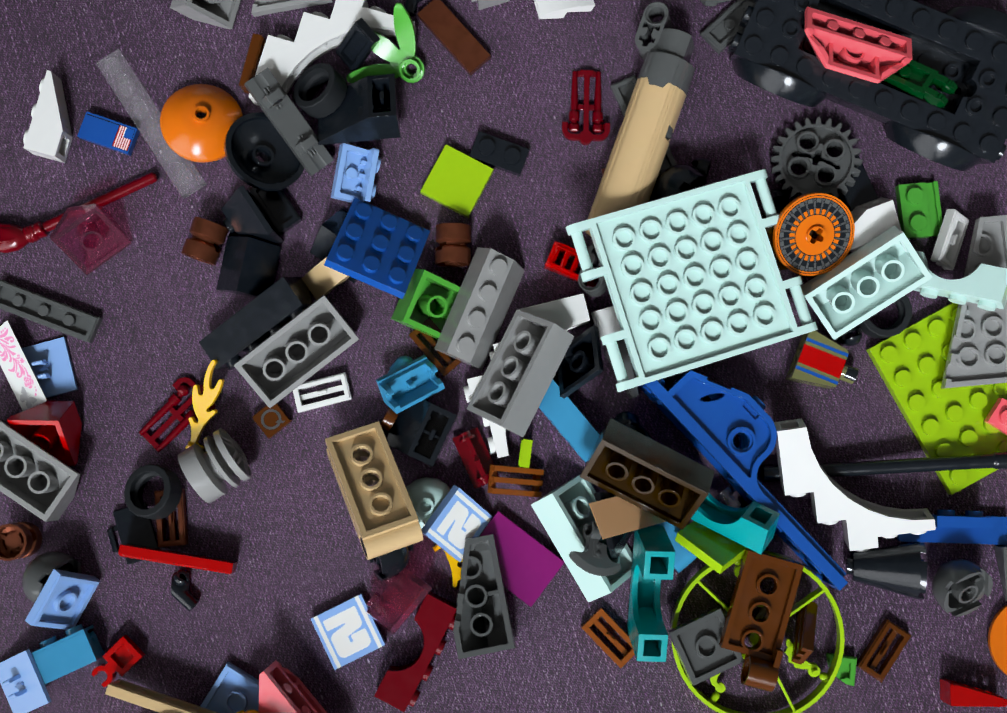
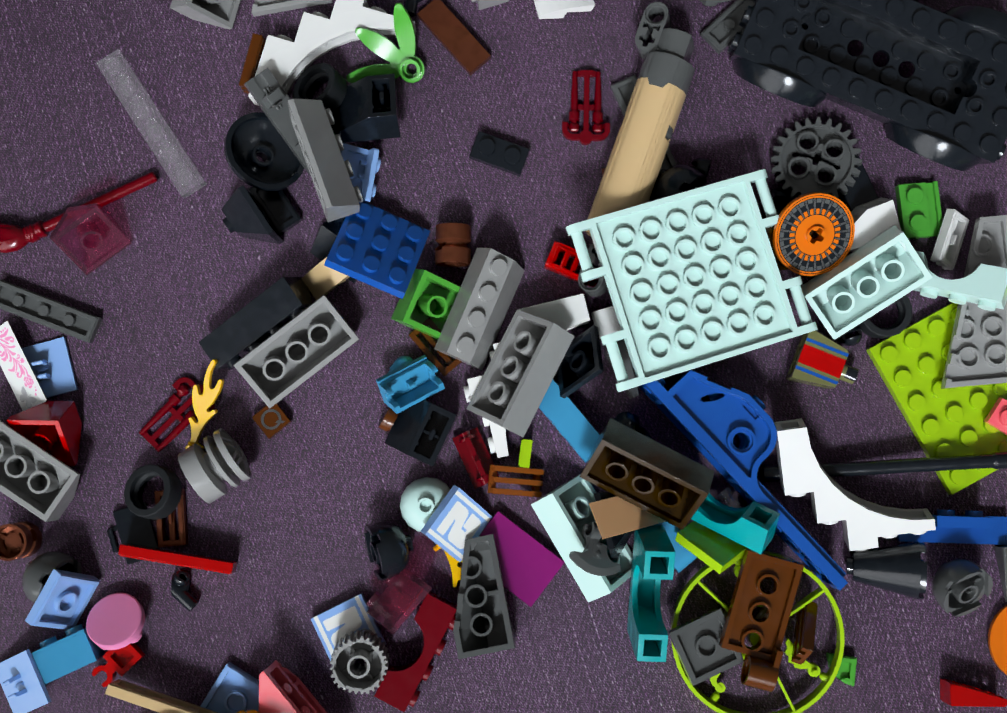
(50, 124): white slope -> none
(108, 133): blue tile -> none
(115, 621): none -> bright pink tile
(195, 137): orange dish -> none
(205, 241): copper wheel -> none
(248, 266): black slope -> none
(324, 159): none -> light grey slope
(345, 386): white tile -> none
(357, 45): black tile -> none
(357, 677): none -> light grey brick
(380, 512): tan hinge -> none
(457, 181): lime tile -> none
(593, 619): dark orange tile -> none
(856, 47): coral wedge -> none
(873, 645): reddish brown tile -> none
(919, 79): dark green hinge -> none

